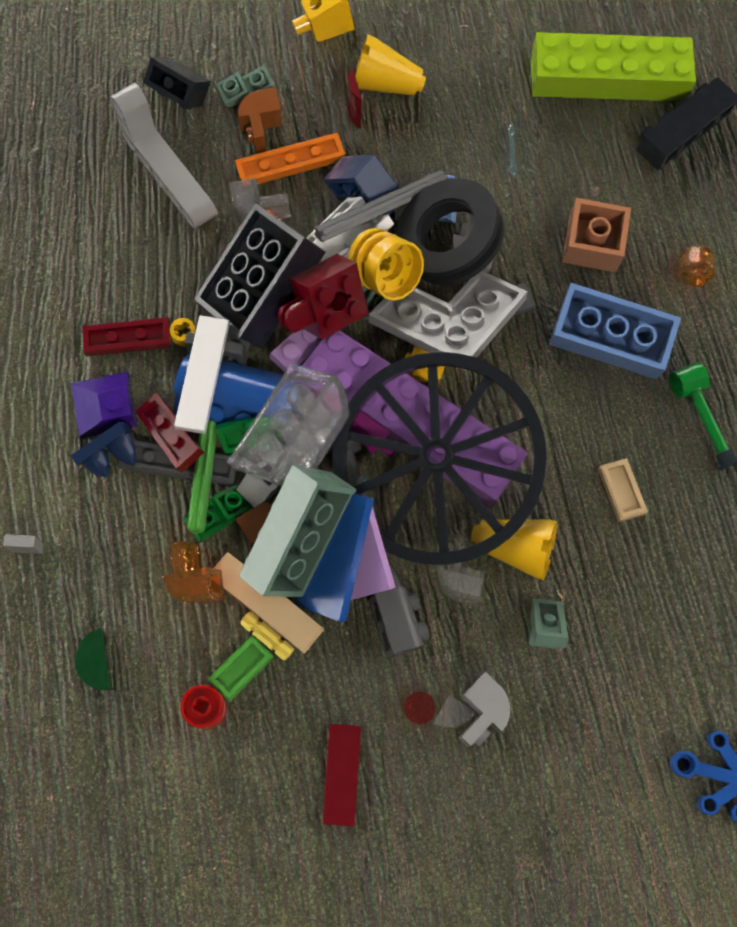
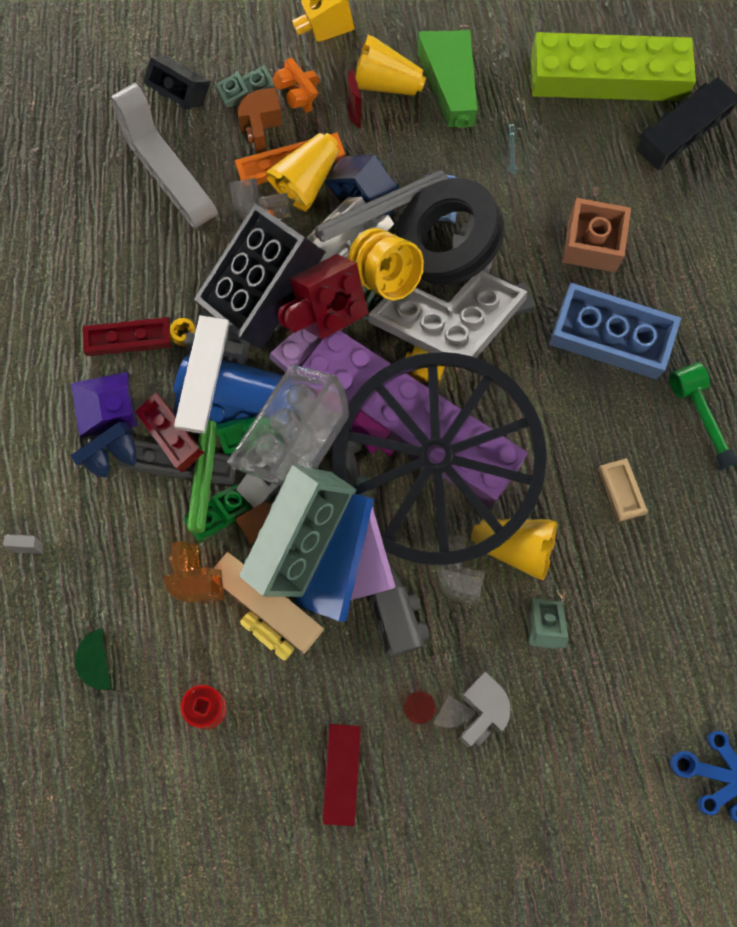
(241, 668): bright green tile -> none
(299, 95): none -> orange hips
(304, 170): none -> yellow cone
(450, 71): none -> bright green slope
(697, 266): clear orange head -> none

